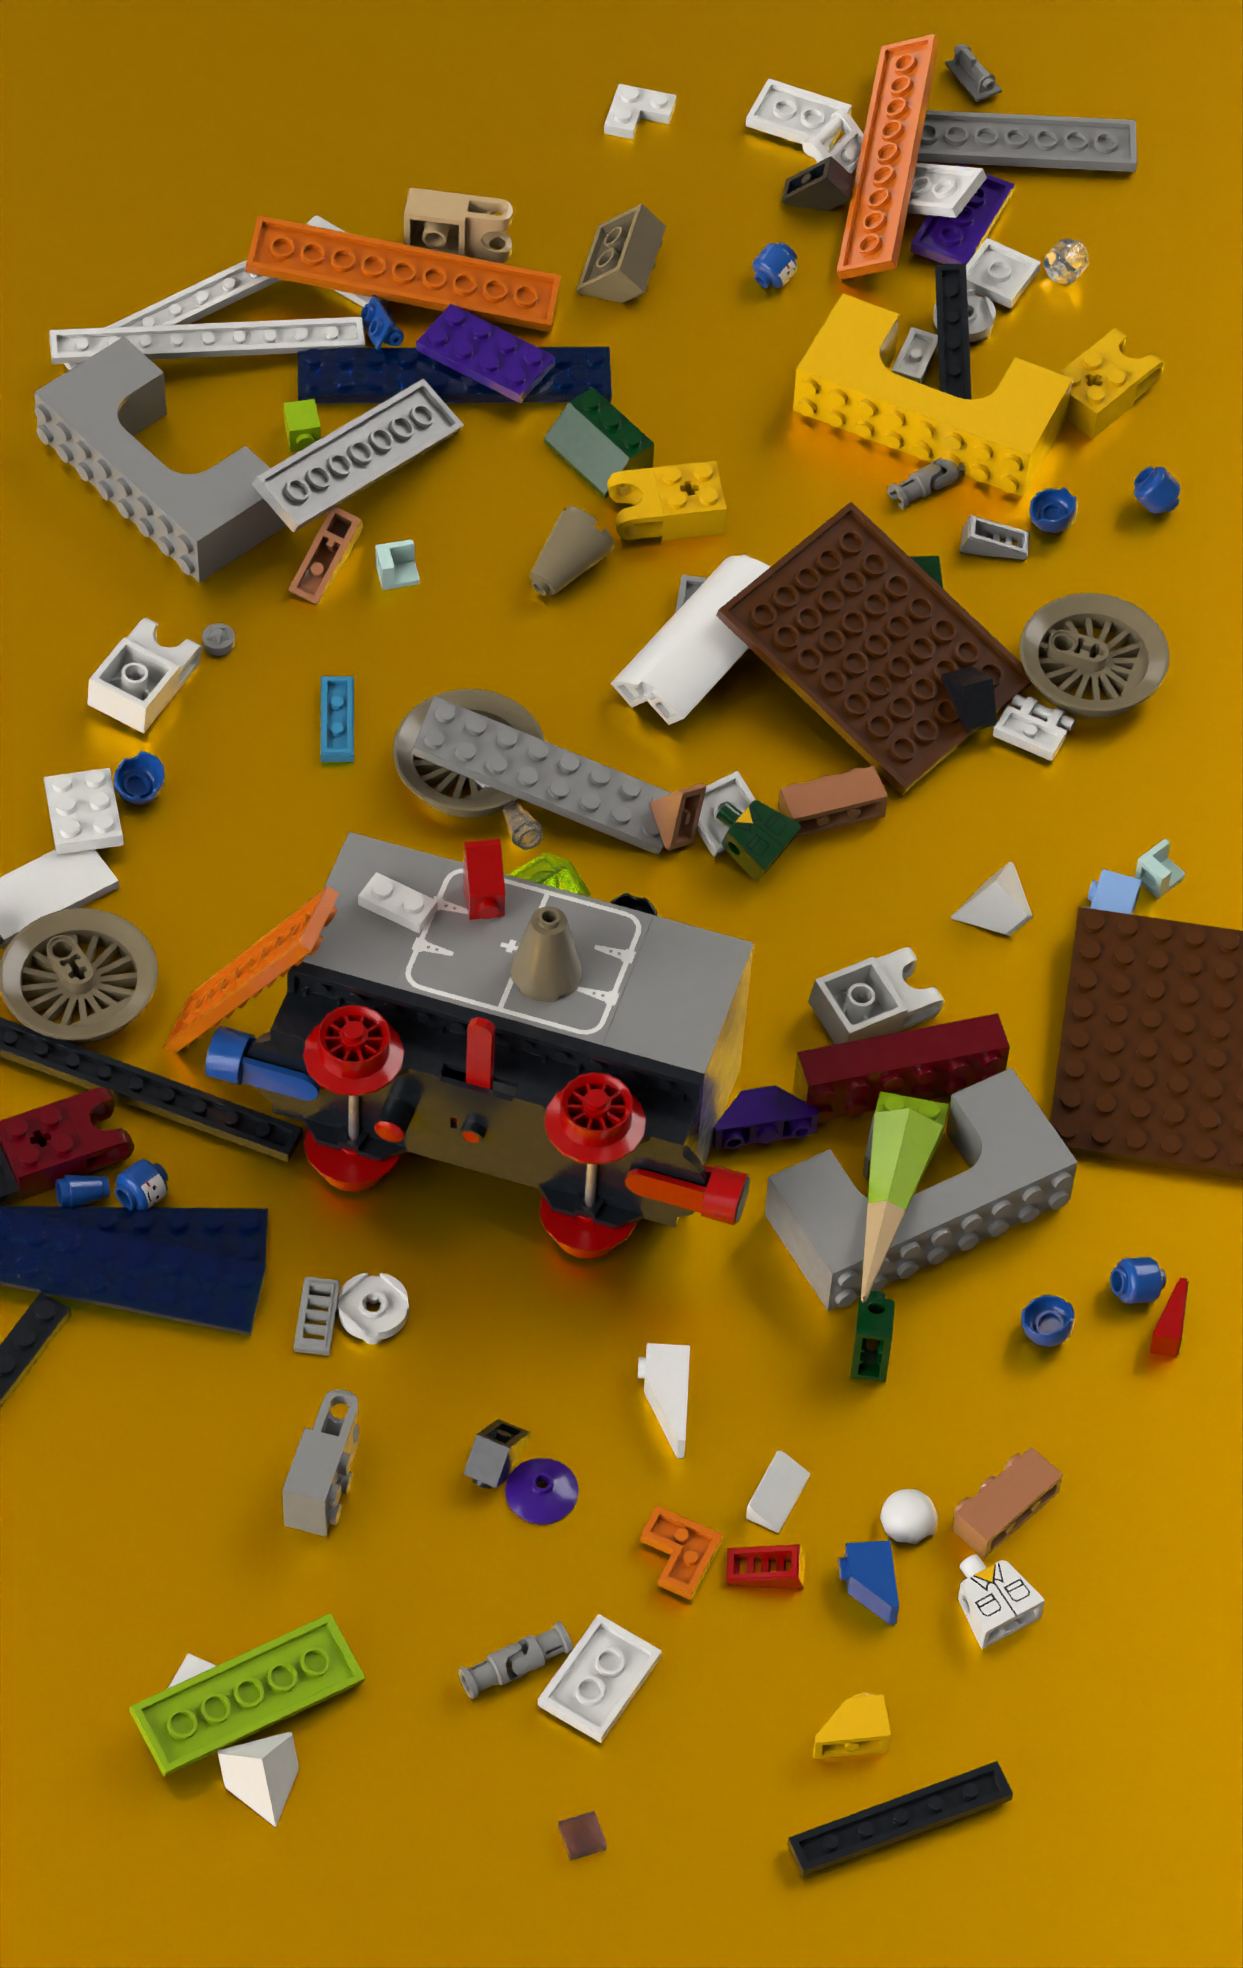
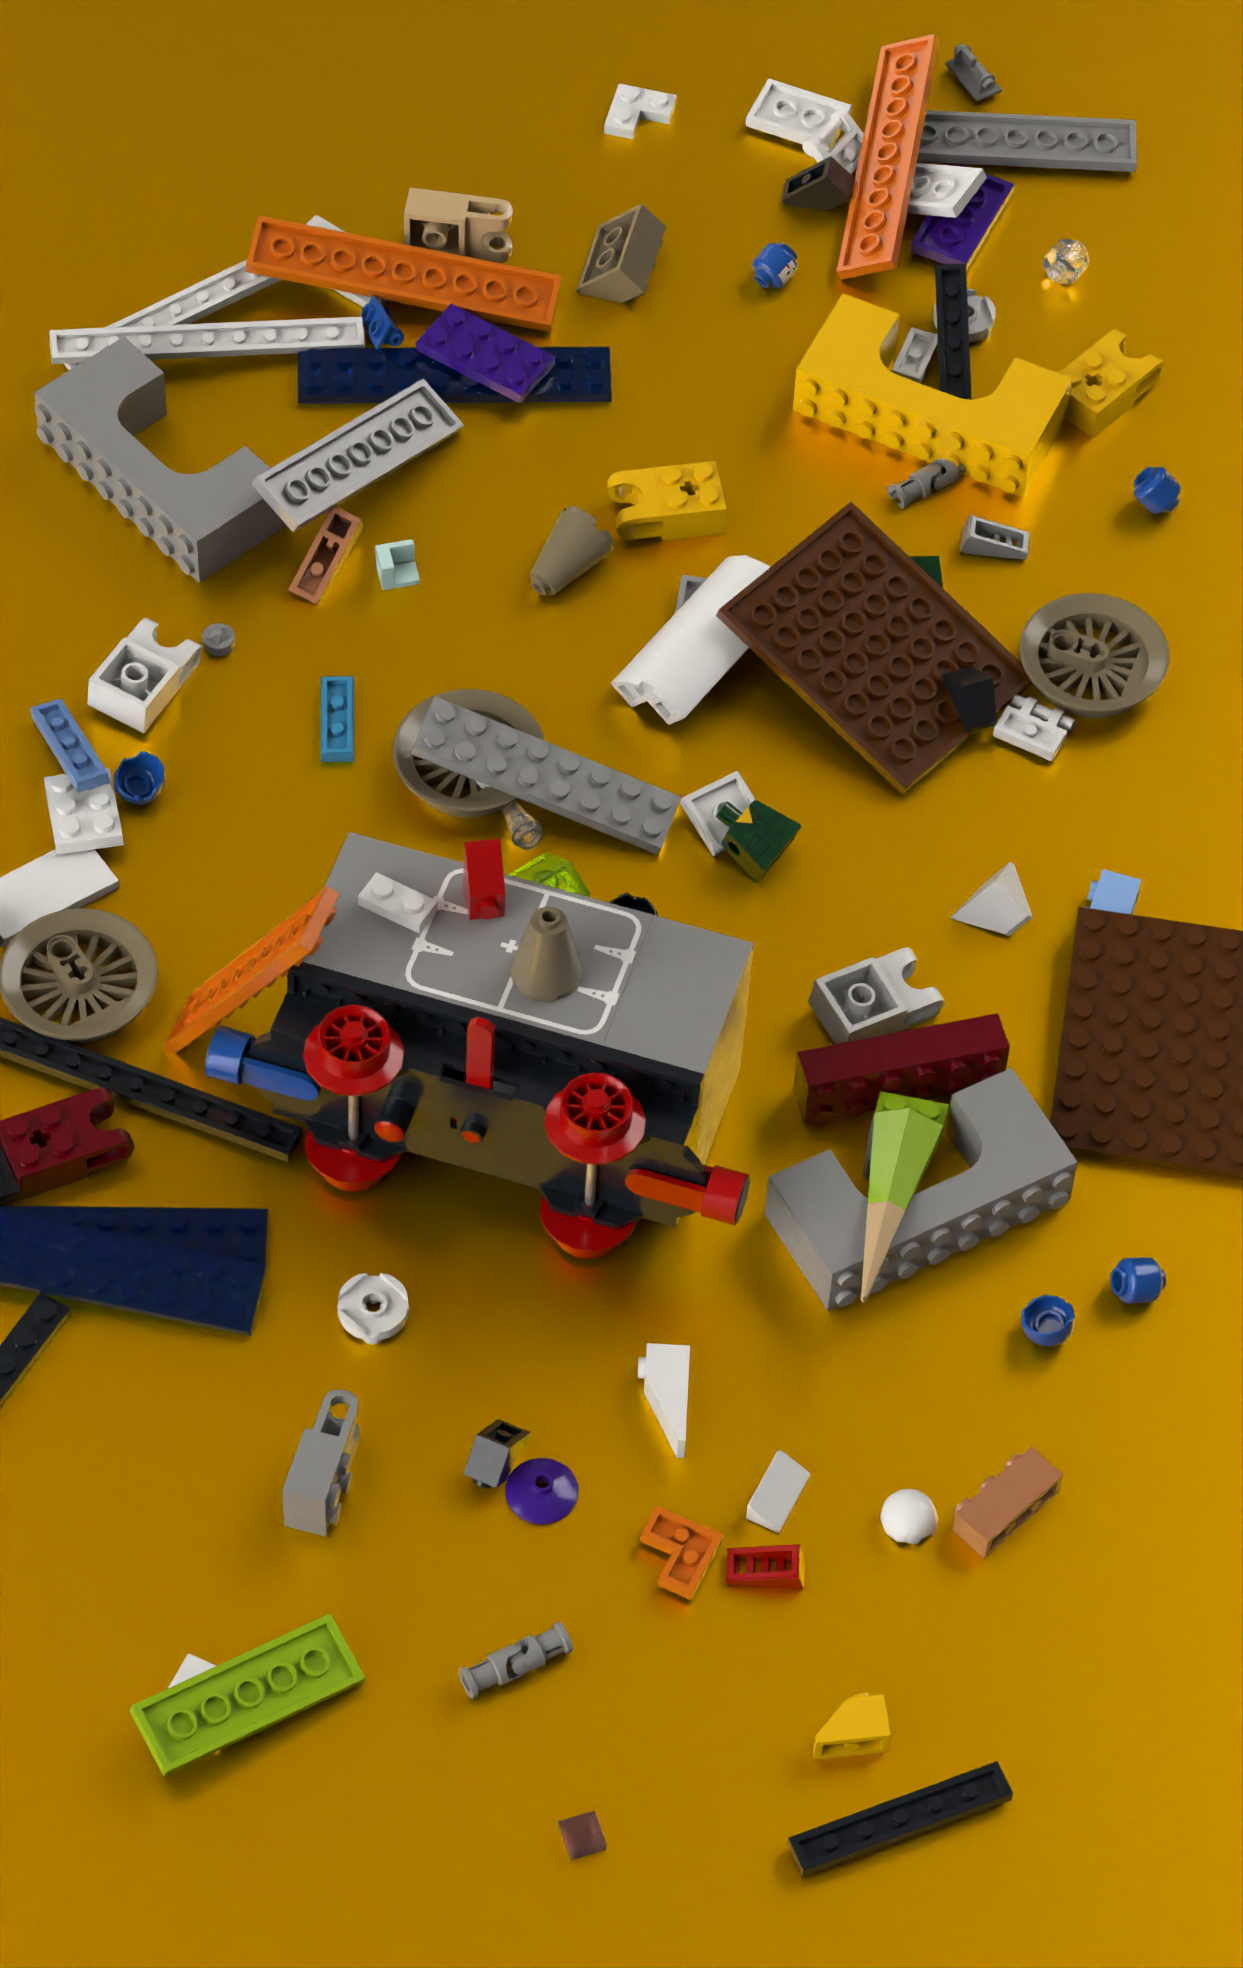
(69, 745): none -> medium blue plate
(81, 1190): blue cone -> none
(141, 1185): blue head -> none
(261, 1773): white slope -> none
(301, 424): lime brick -> none
(322, 1294): light grey slope -> none
(598, 440): slope -> none
(599, 1678): white plate -> none
(679, 815): nougat slope -> none
(764, 1117): dark purple slope -> none
(834, 800): nougat brick -> none
(871, 1577): blue slope -> none
(873, 1322): dark green torso -> none
(996, 1600): white torso -> none
(1000, 272): white plate -> none
(1053, 510): blue hair -> none
(1158, 871): light aqua panel -> none
(1169, 1330): red slope -> none

